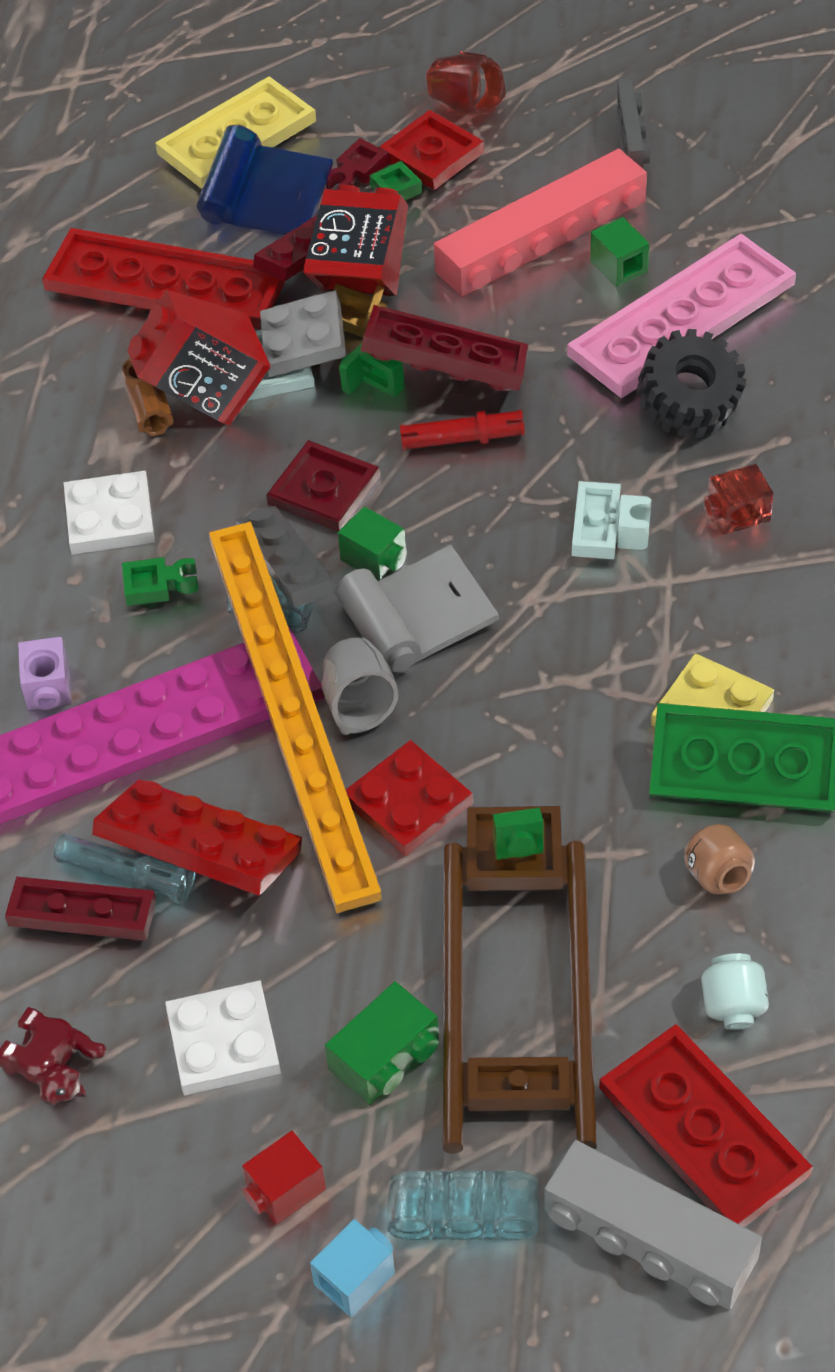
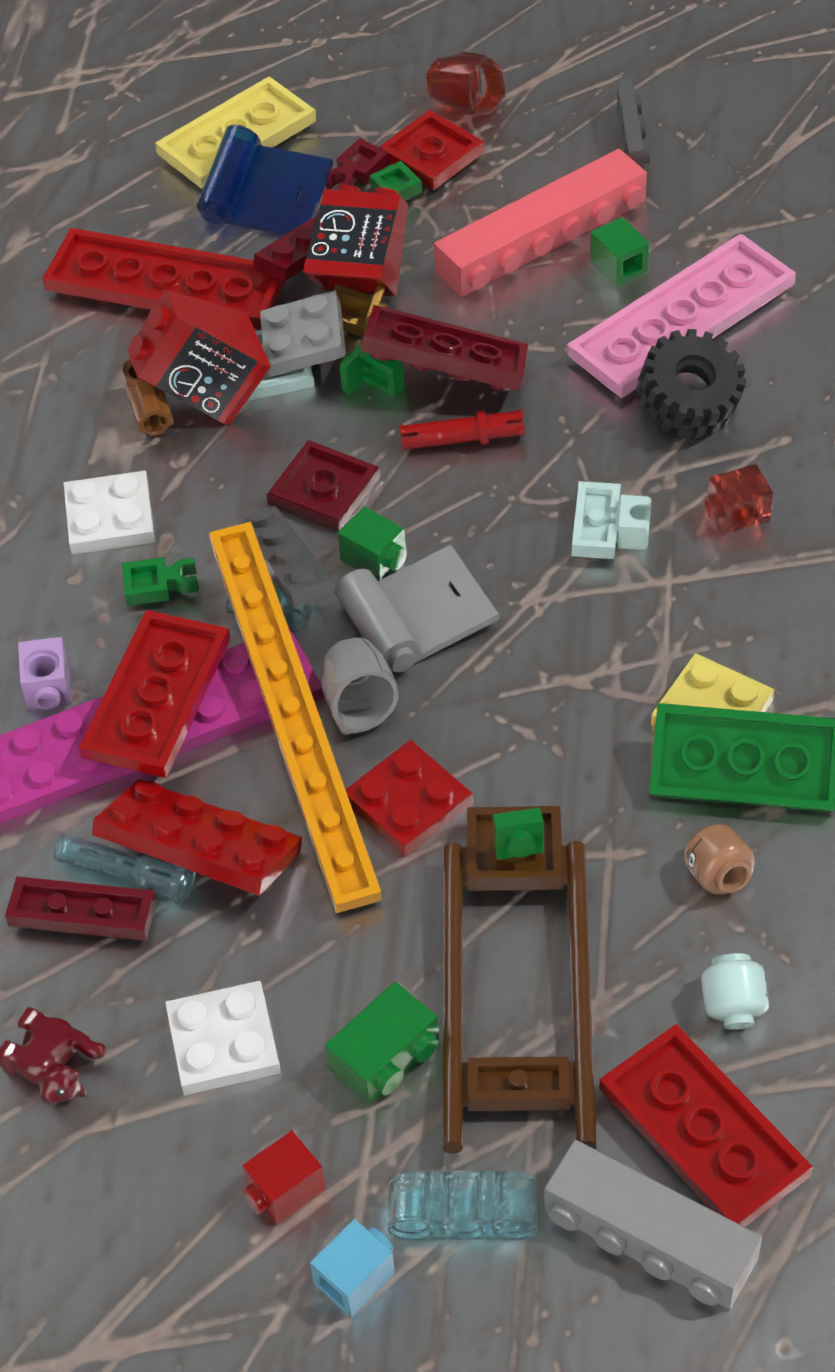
(155, 693): none -> red plate

